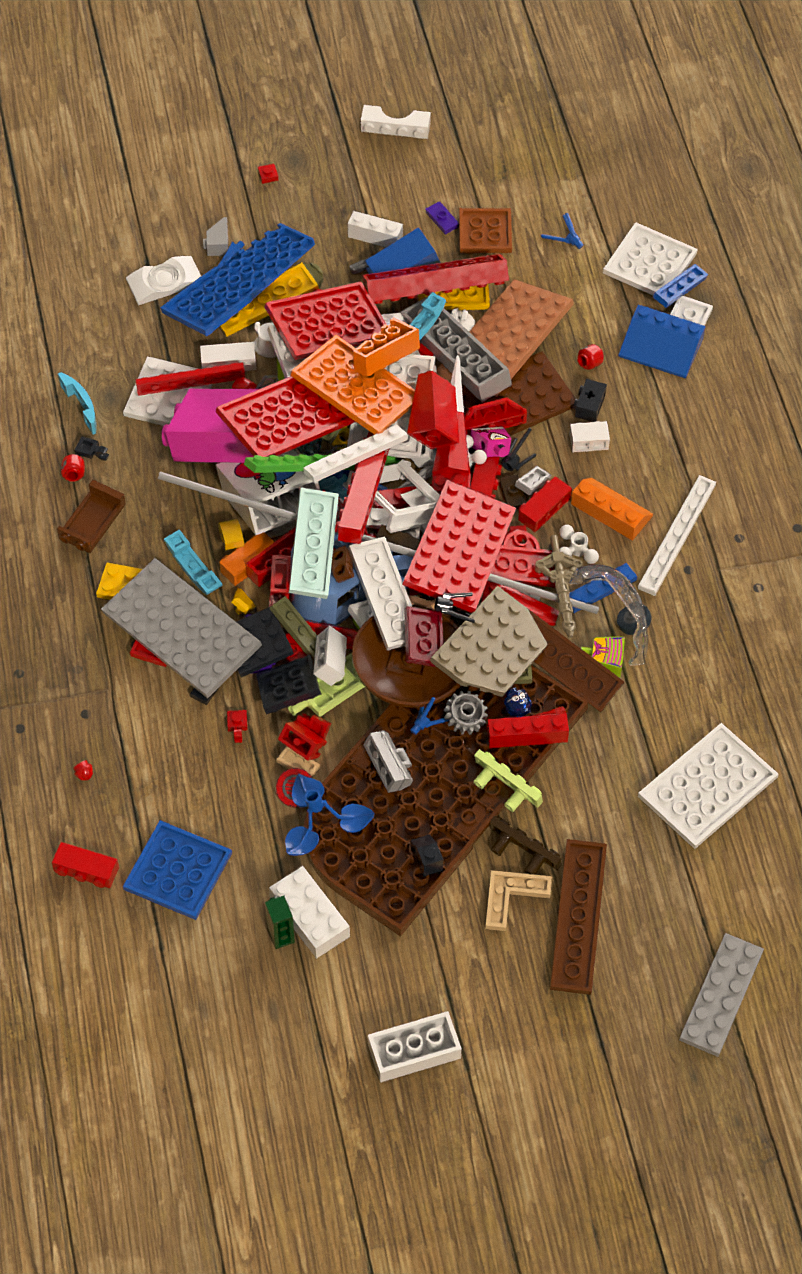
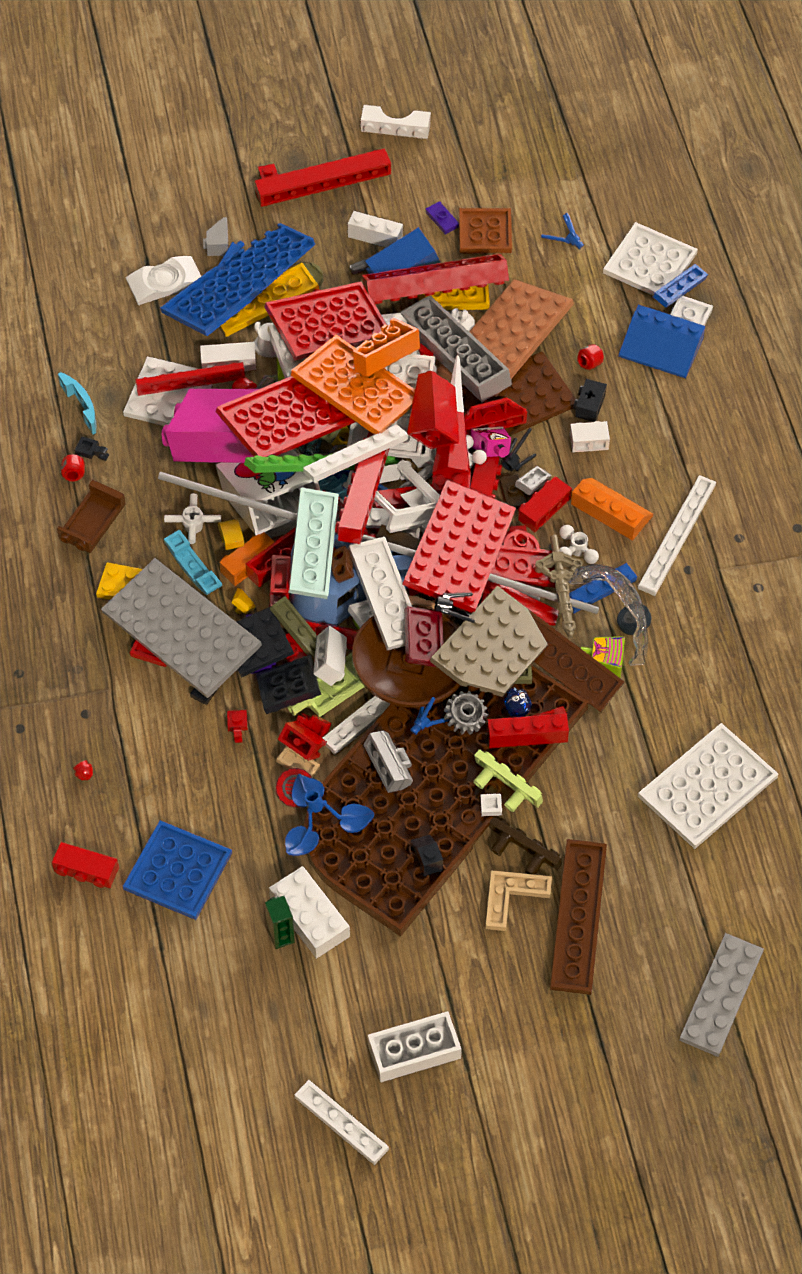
(192, 519): none -> white bar
(323, 177): none -> red brick
(341, 1122): none -> white plate
(355, 724): none -> white plate
(427, 317): medium azure slope -> none
(491, 804): none -> white plate

